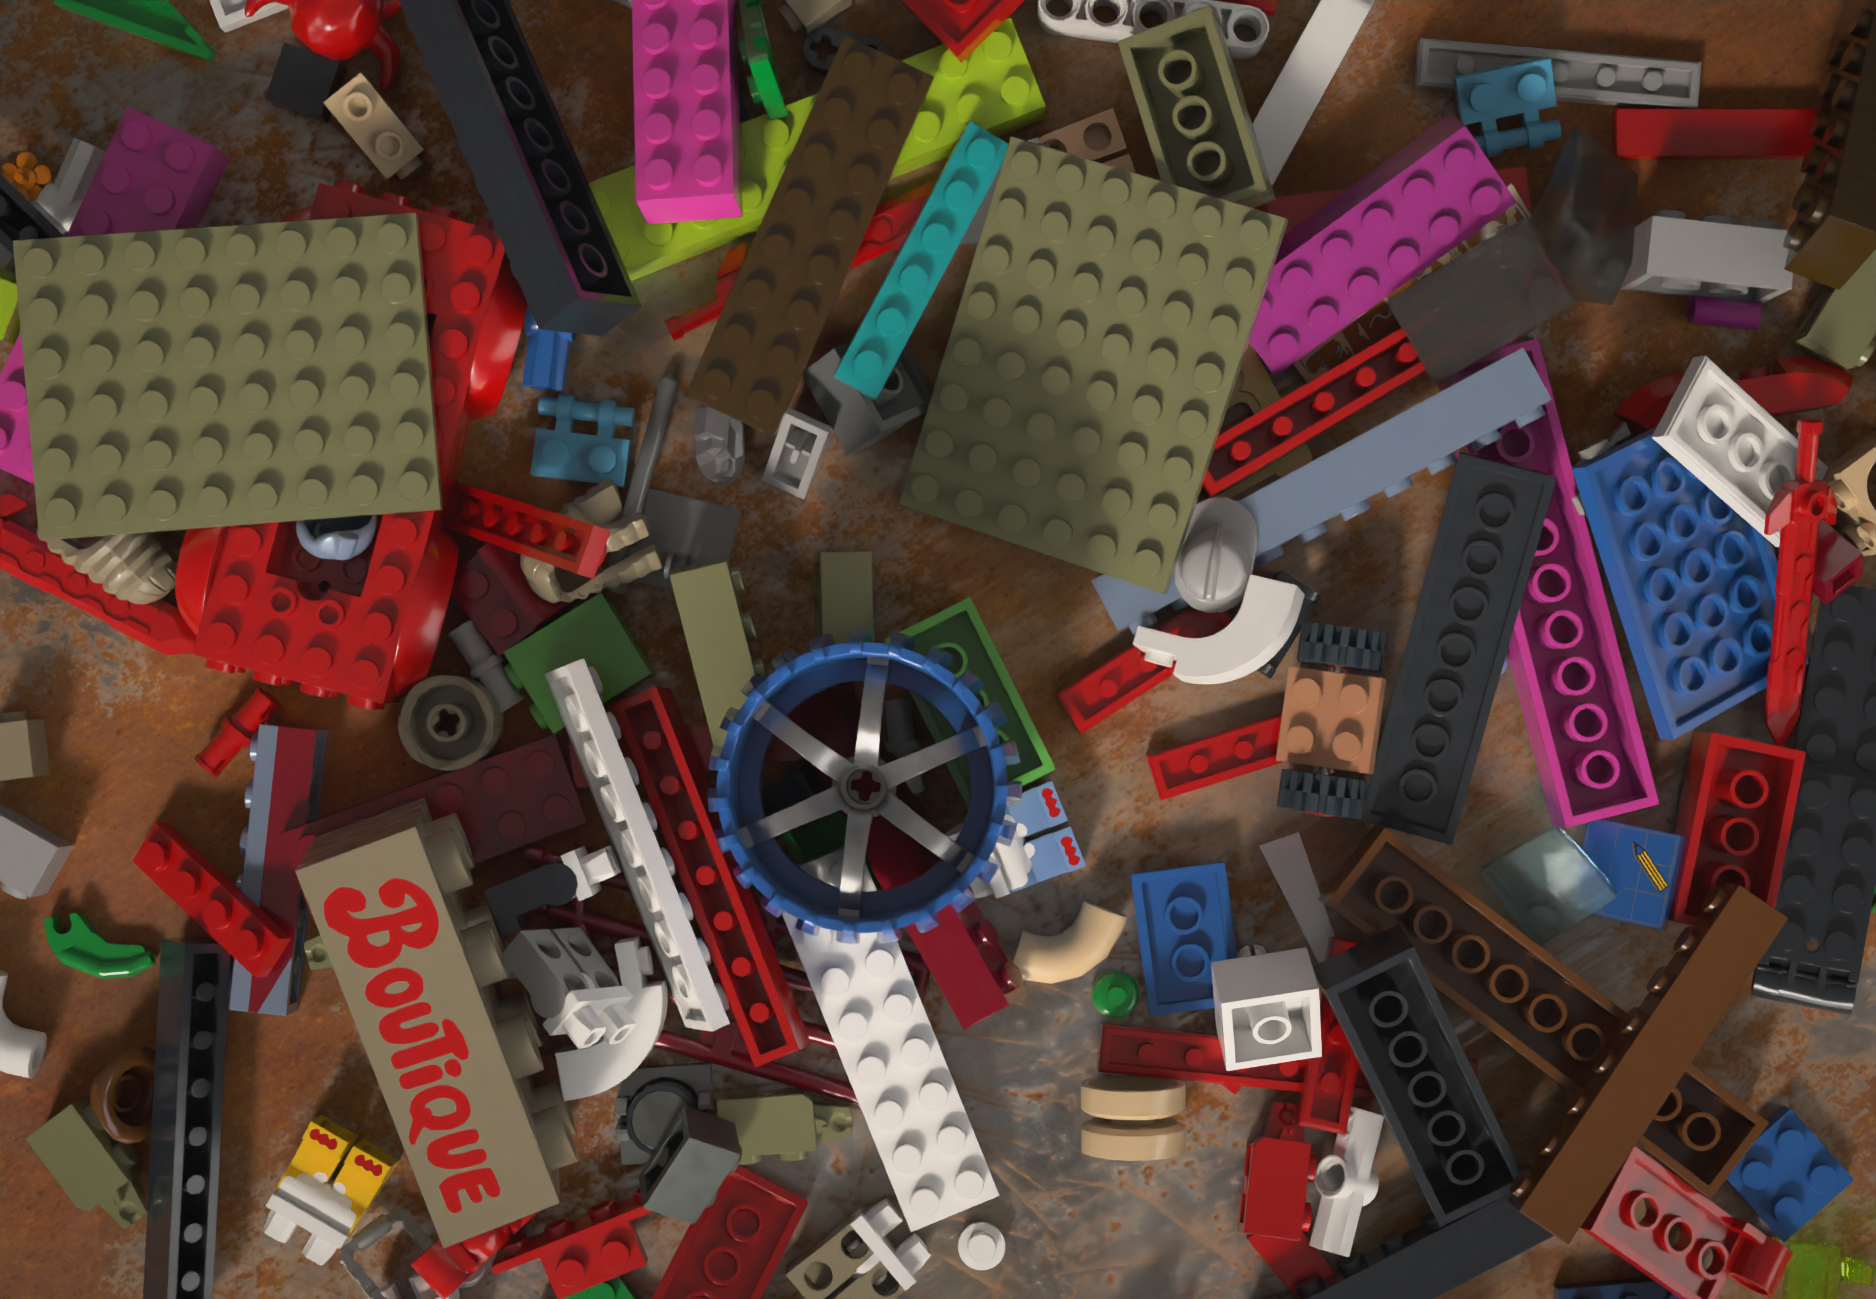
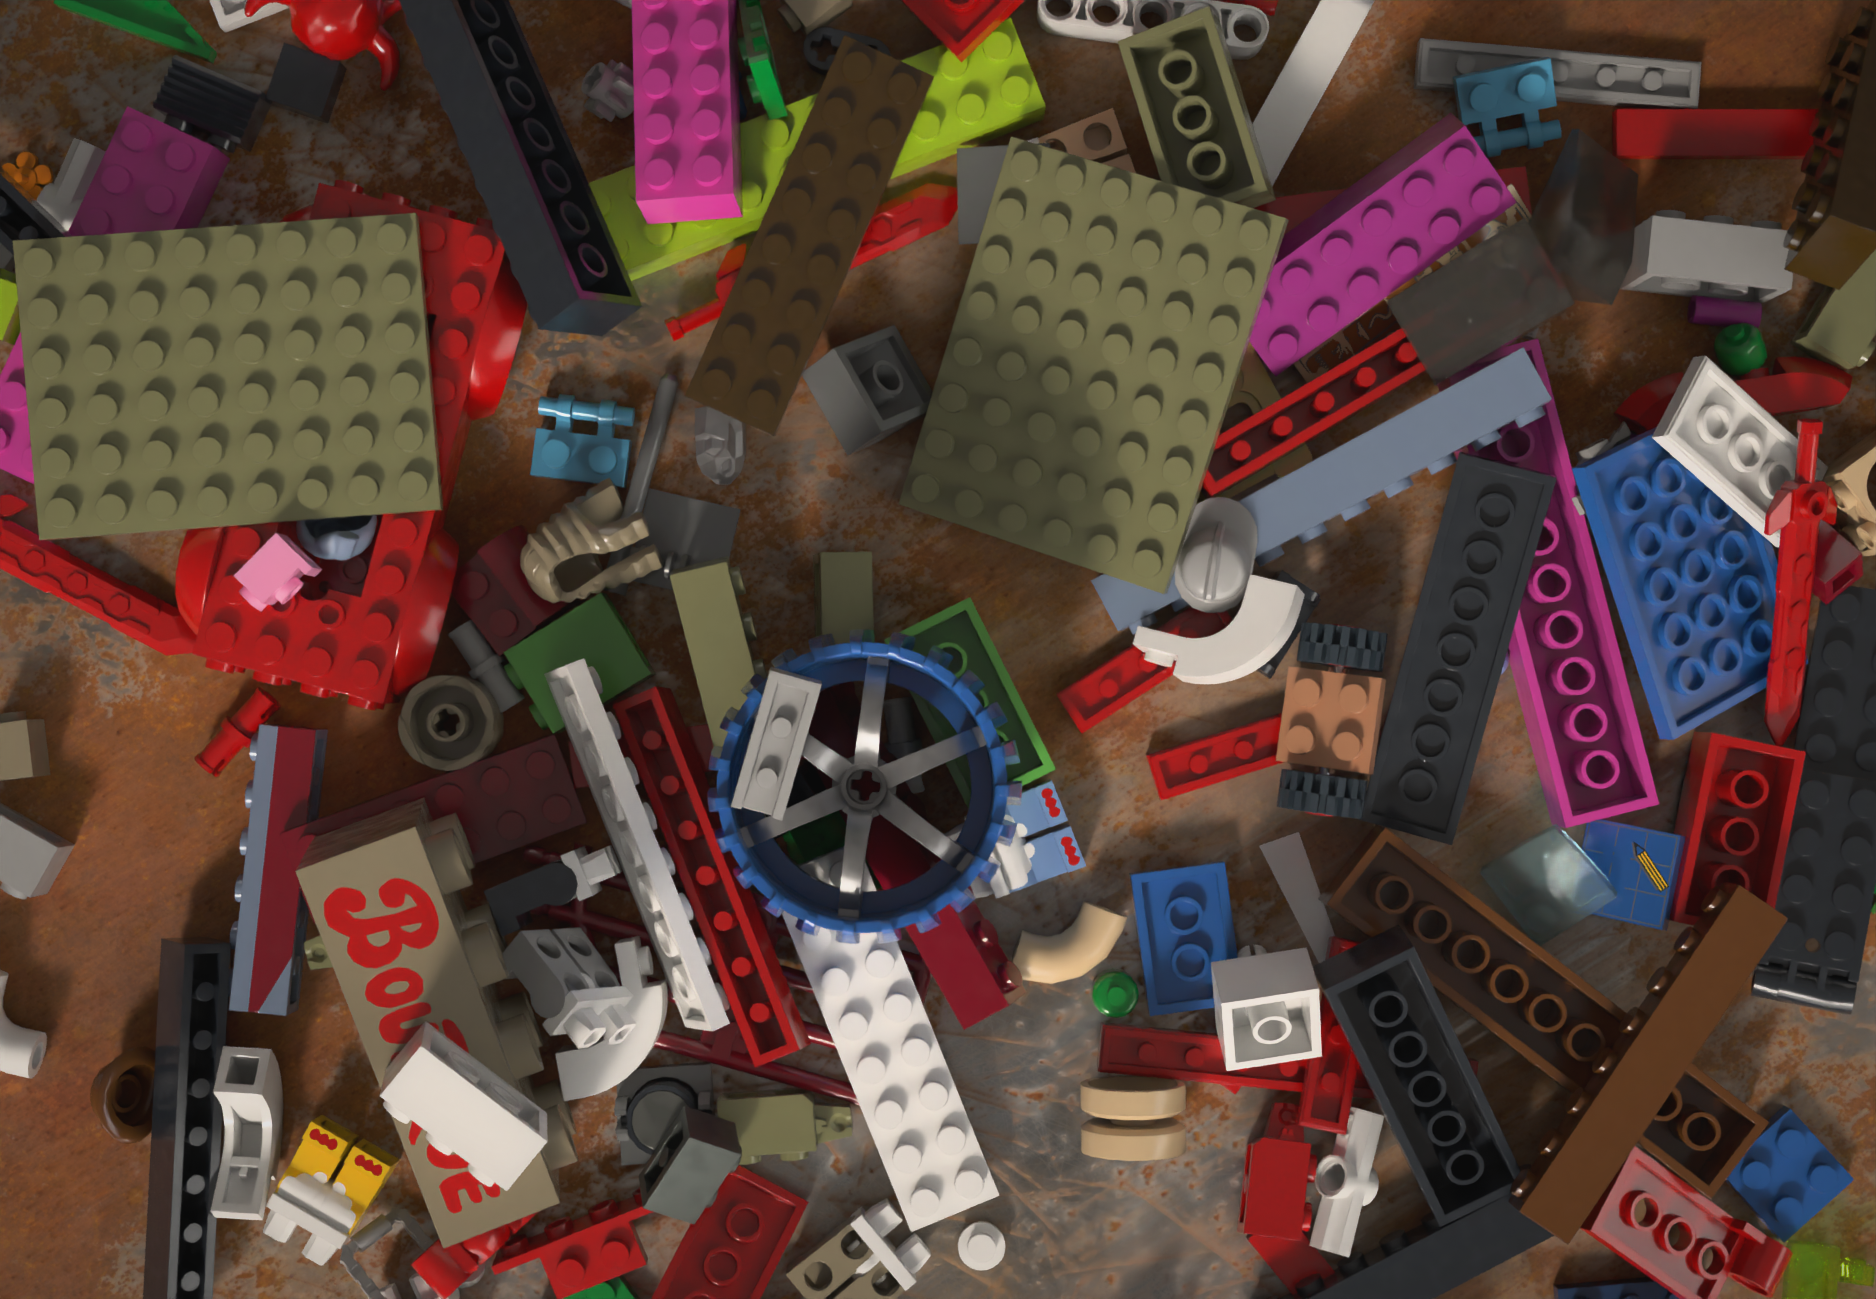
(91, 953): green piece -> none
(91, 1163): olive hinge -> none
(128, 565): dark tan hair -> none
(211, 900): red plate -> none
(212, 104): none -> black brick
(252, 1108): none -> white arch
(275, 572): none -> bright pink brick
(375, 127): tan brick -> none
(464, 1107): none -> white brick
(527, 530): red plate -> none
(546, 357): blue piece -> none
(609, 90): none -> light grey gear
(776, 743): none -> light grey hinge
(797, 453): light grey slope -> none
(921, 261): teal plate -> none
(1740, 349): none -> green piece

